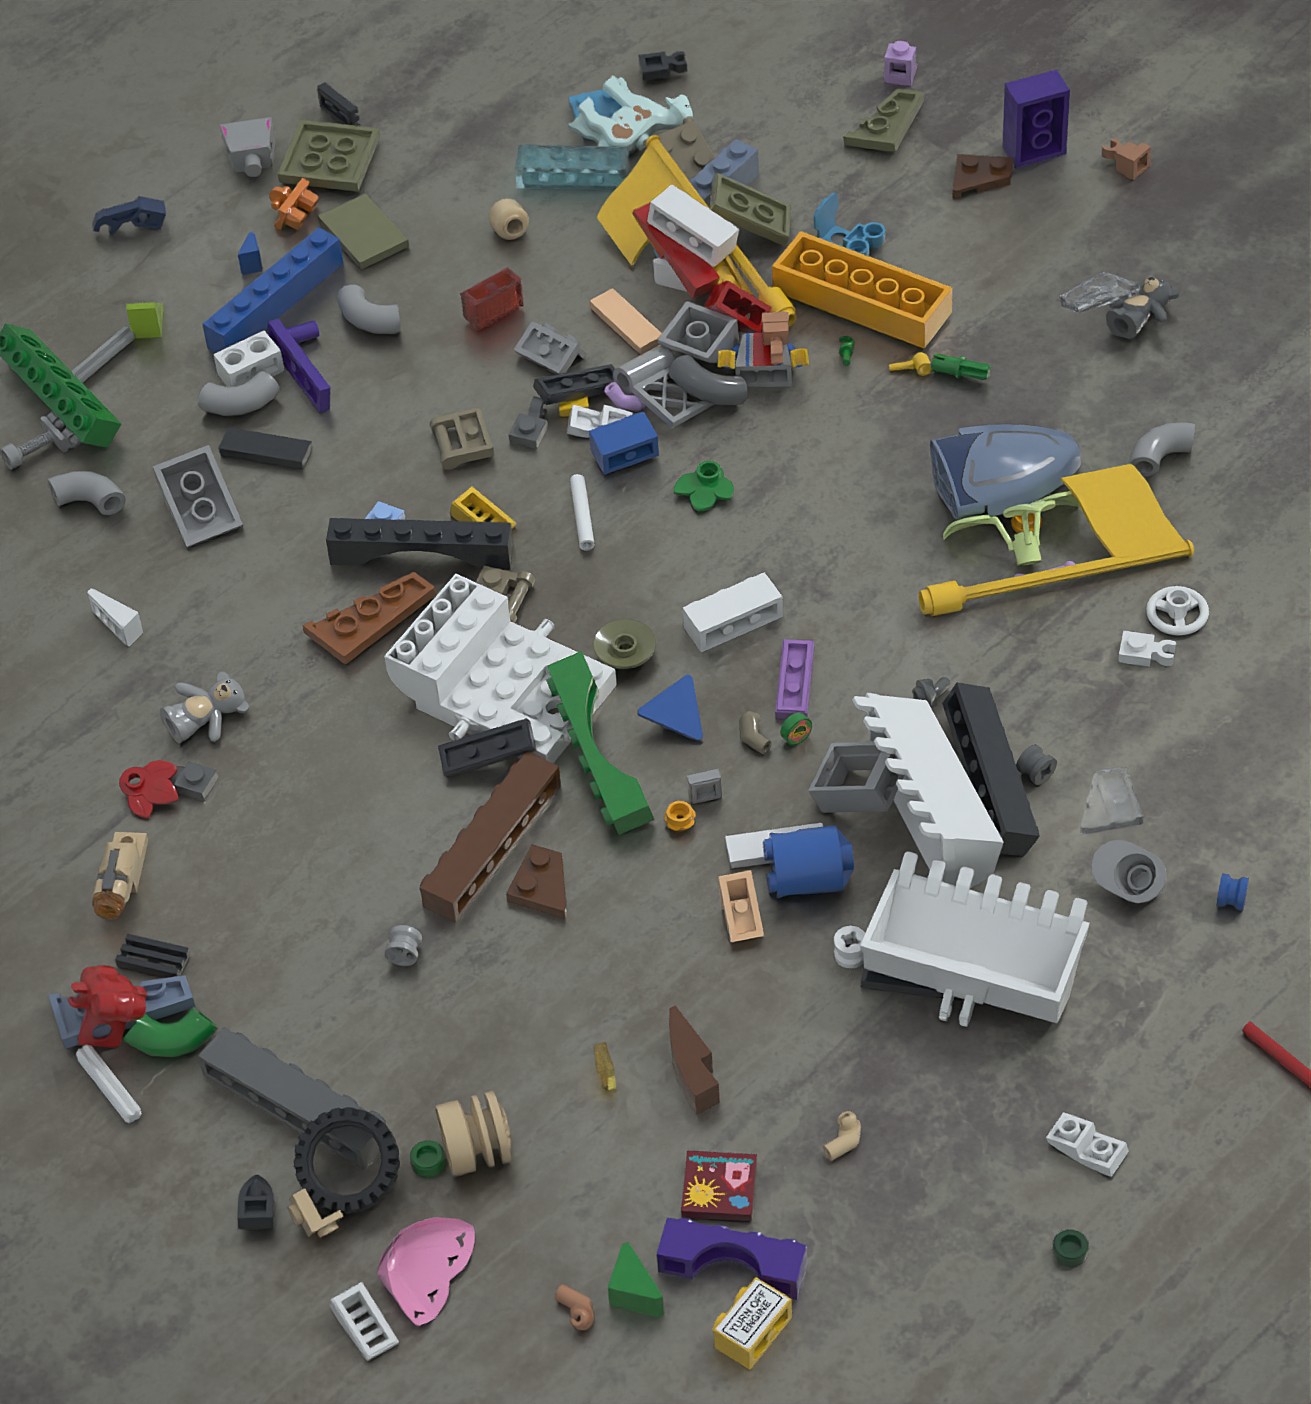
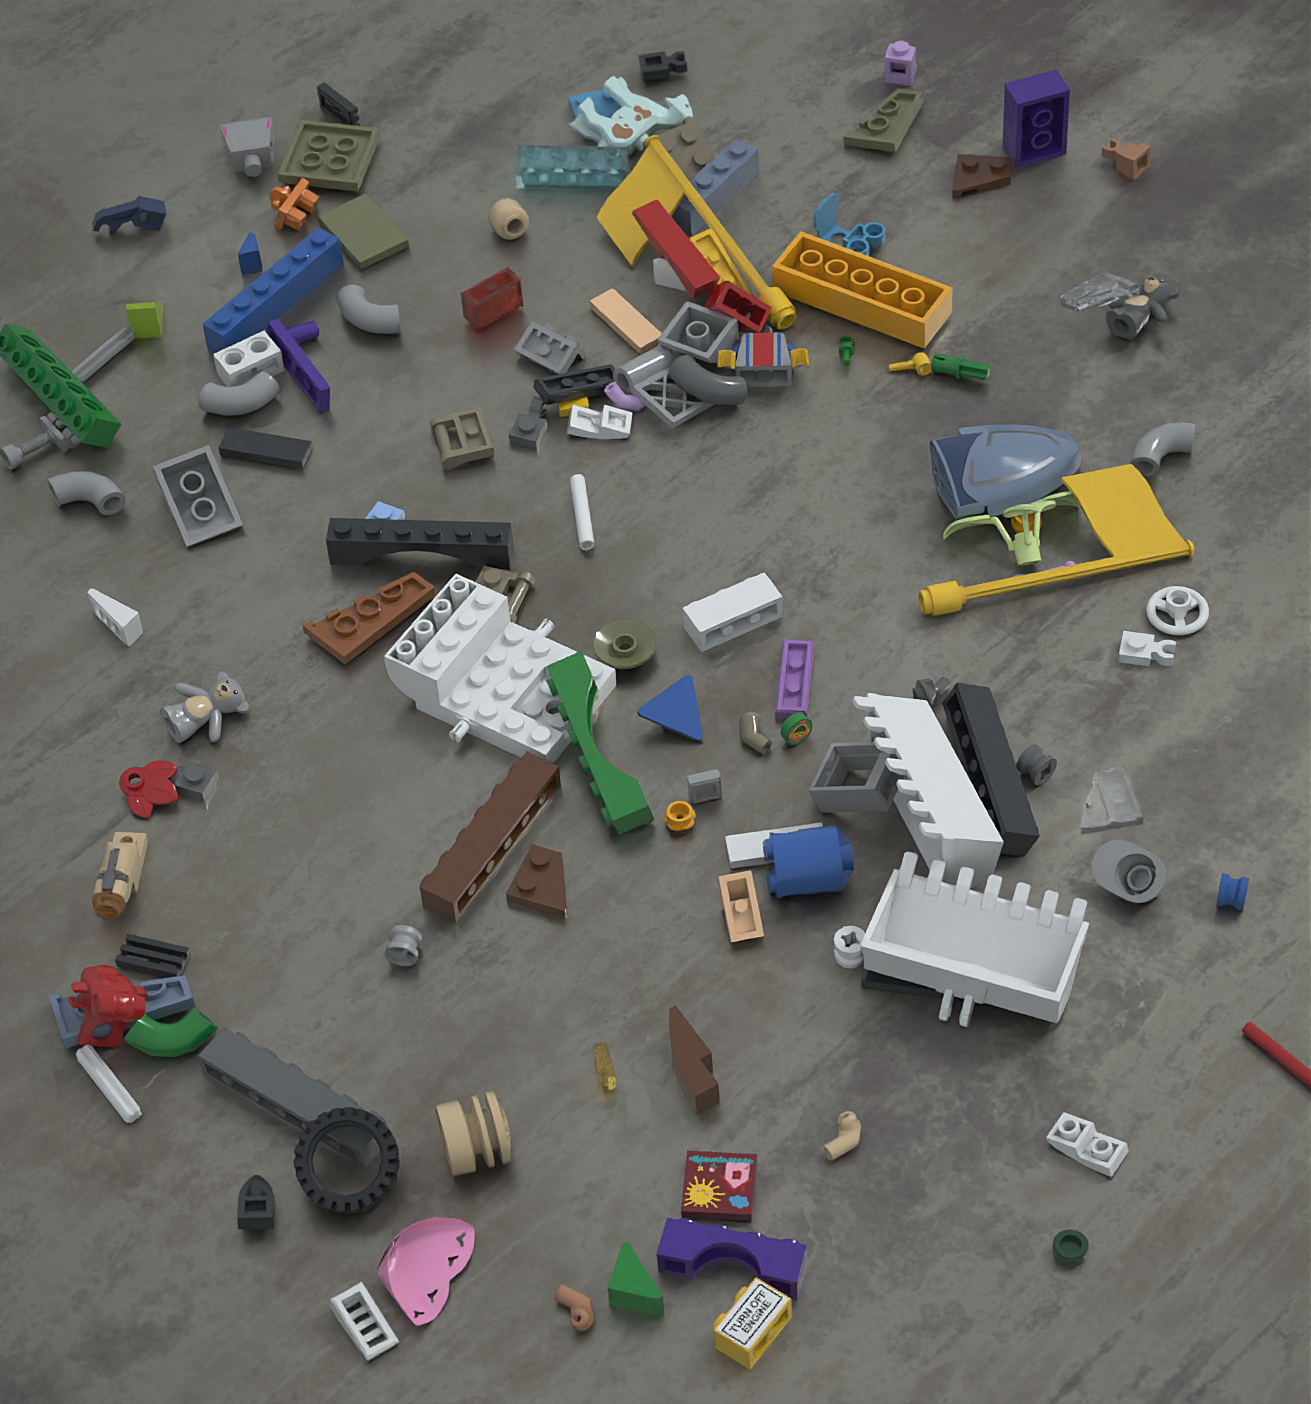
(304, 1212): tan bracket -> none
(427, 1158): green tile -> none
(473, 498): yellow slope -> none
(487, 748): black tile -> none
(623, 442): blue brick -> none
(693, 225): white brick -> none
(705, 486): green plate -> none
(750, 209): olive tile -> none
(775, 333): nougat piece -> none

